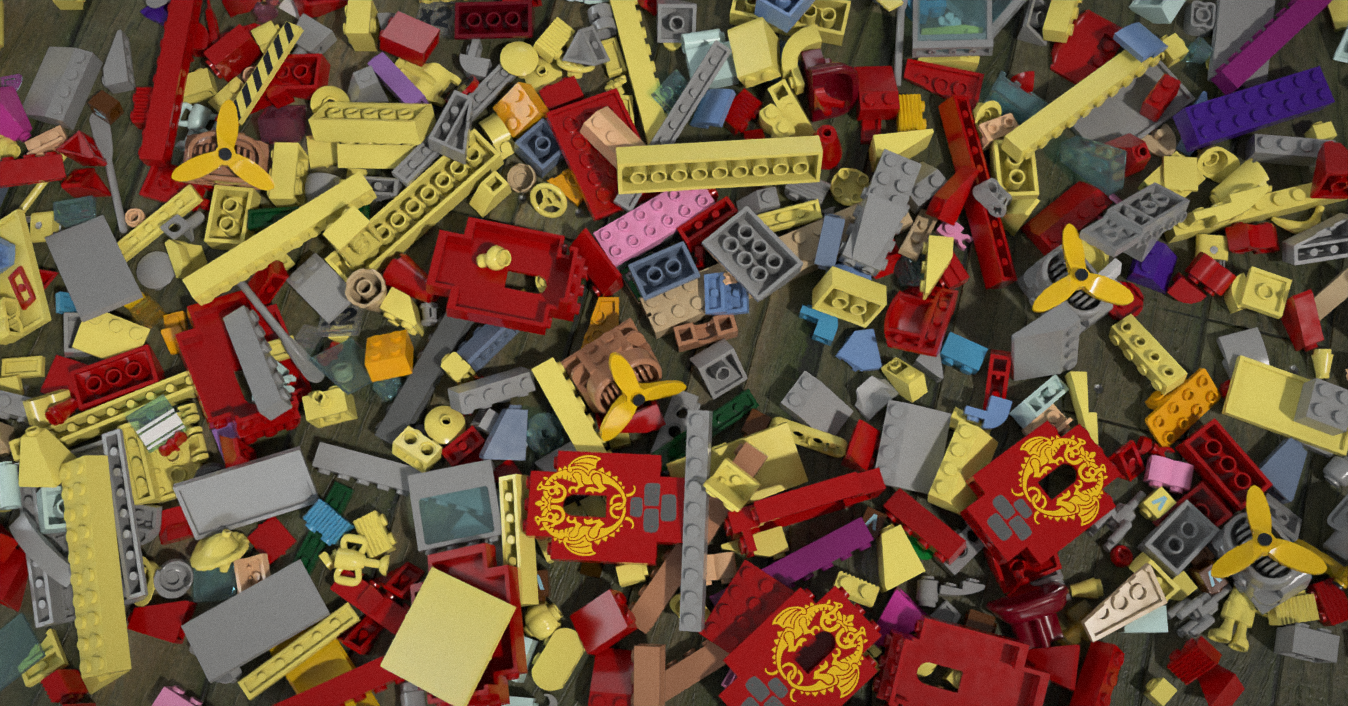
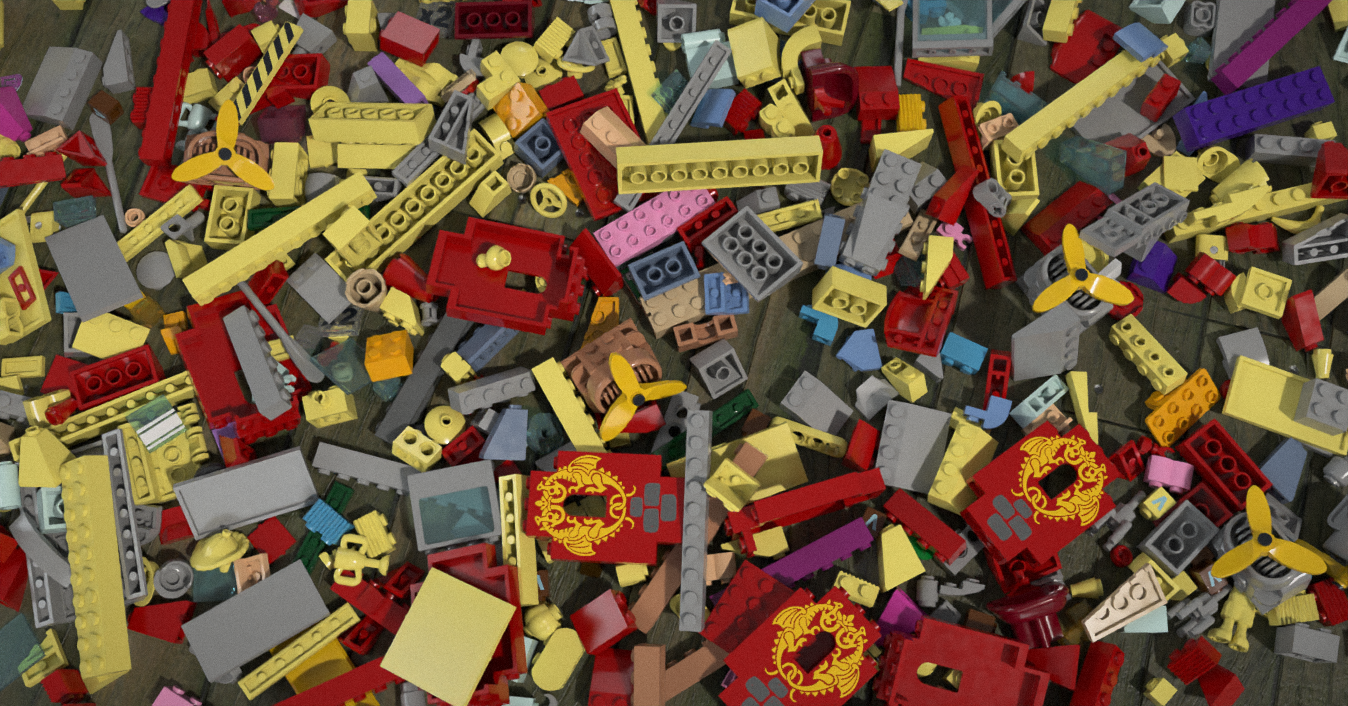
(173, 444): red piece -> none
(459, 84): none -> tan tile
(498, 81): none -> light yellow brick

